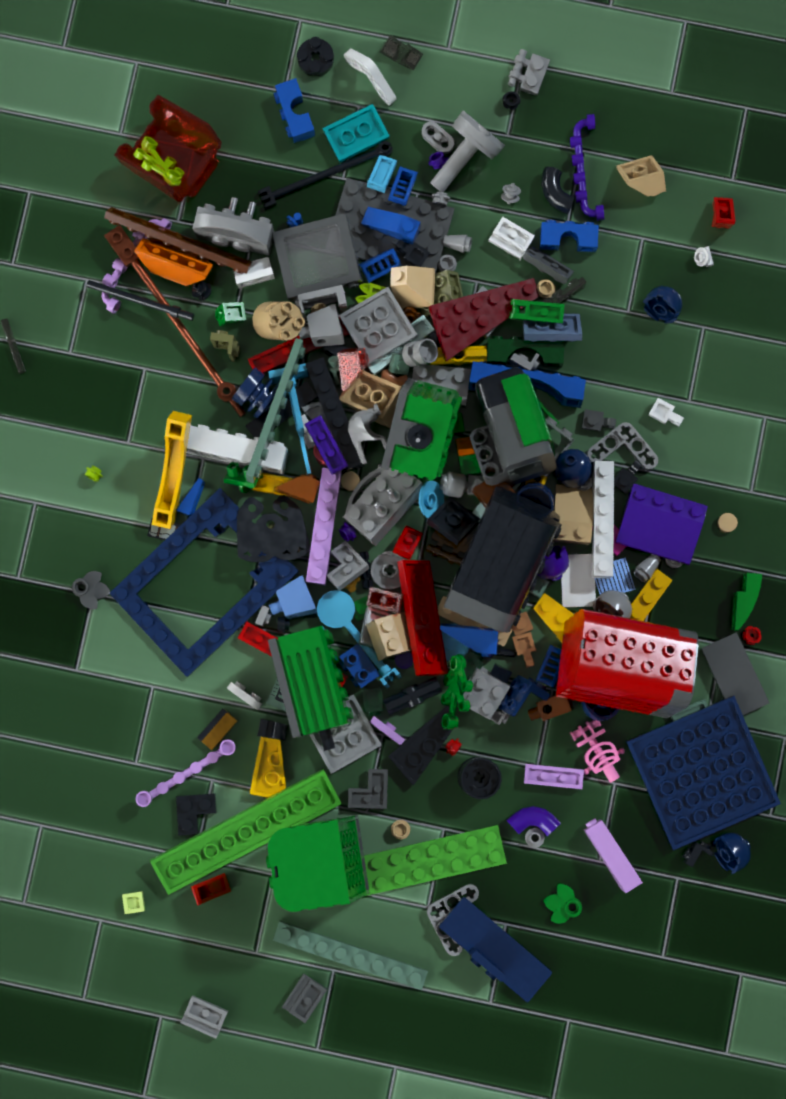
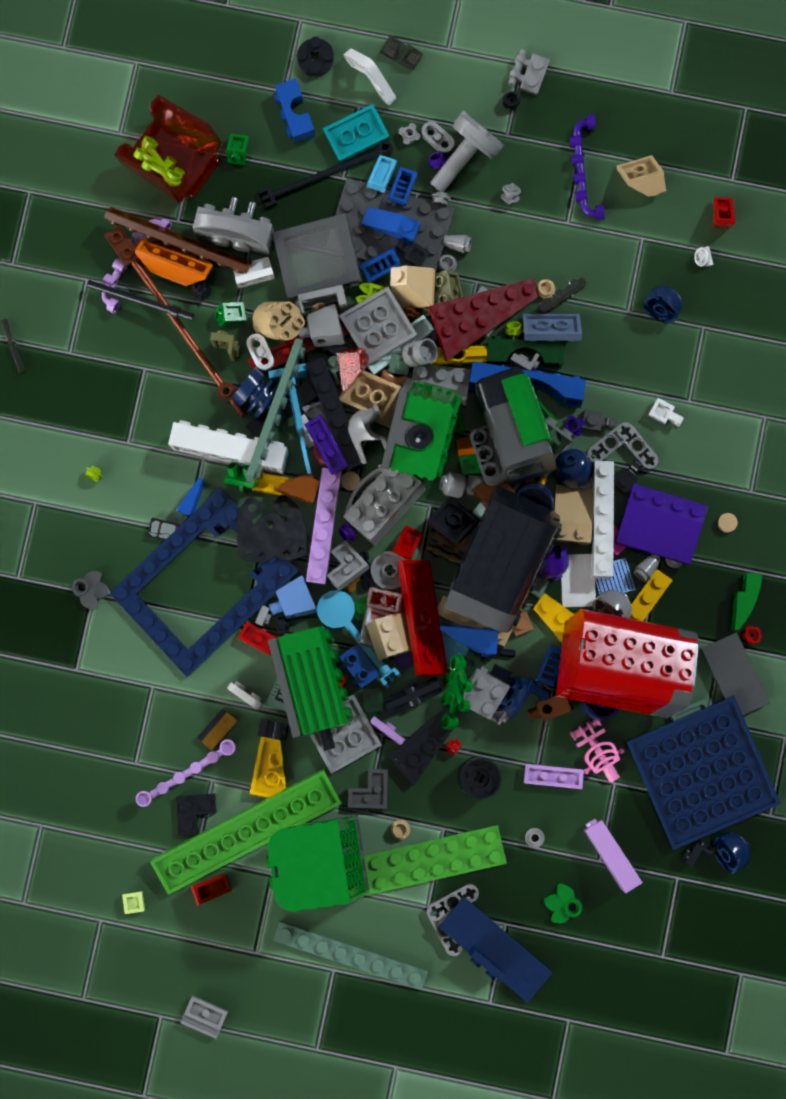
(175, 454): yellow arch -> none
(237, 149): none -> green bracket
(261, 352): none -> white plate
(295, 221): blue plate -> none
(304, 998): dark grey plate -> none
(407, 139): none -> light grey plate
(430, 498): medium azure dish -> none
(511, 238): white plate -> none
(514, 329): none -> lime plate
(524, 646): medium nougat plate -> none
(533, 817): dark purple cylinder -> none
(537, 311): green plate -> none
(548, 265): dark grey hinge -> none
(553, 192): black cylinder -> none
(579, 423): none -> dark purple plate
(584, 234): blue arch -> none

